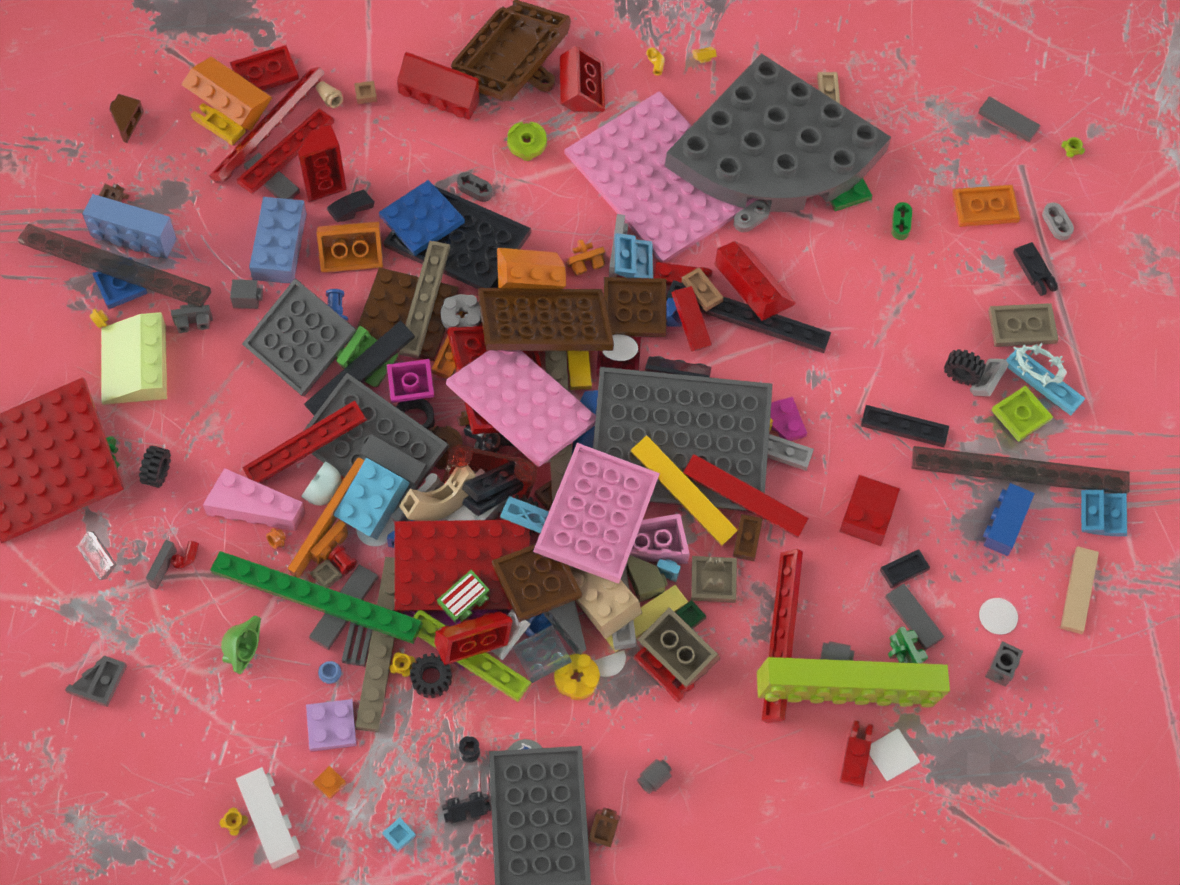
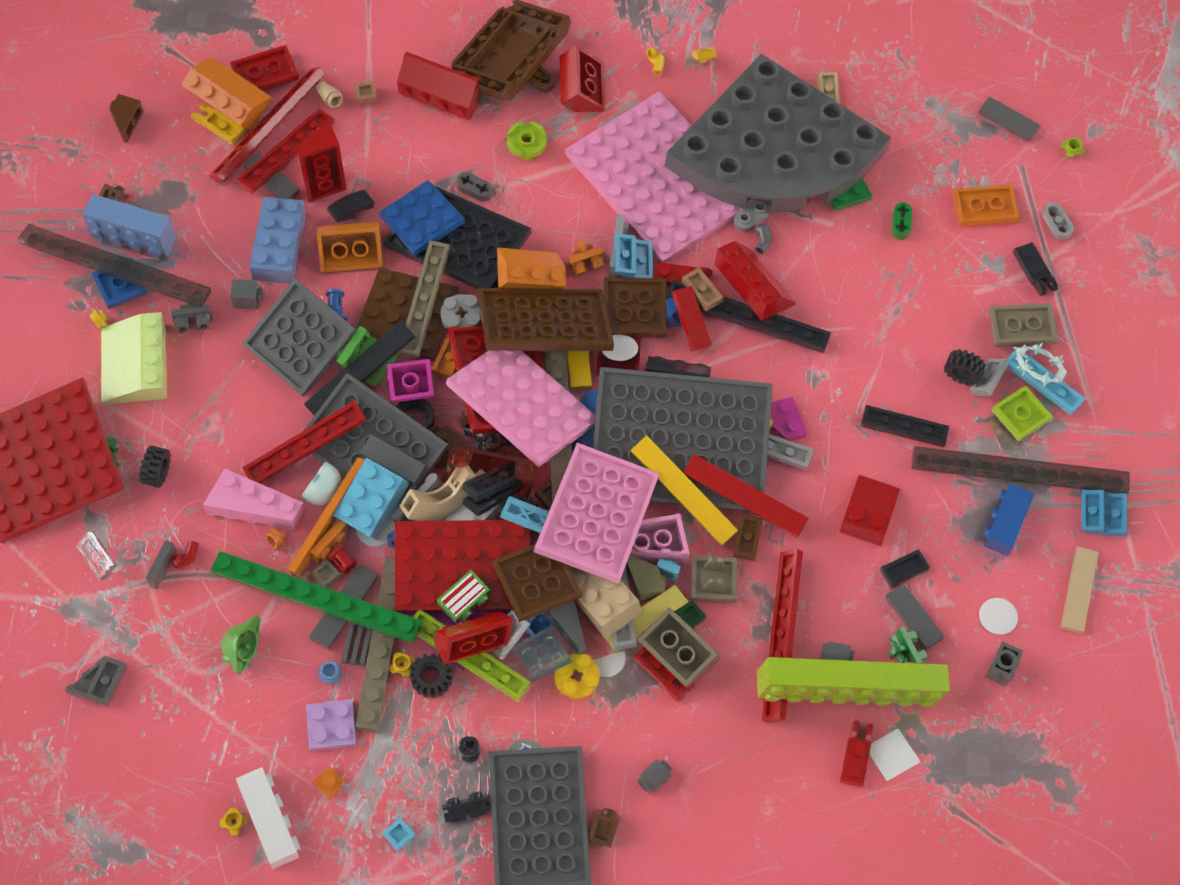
(766, 238): none -> dark grey arm

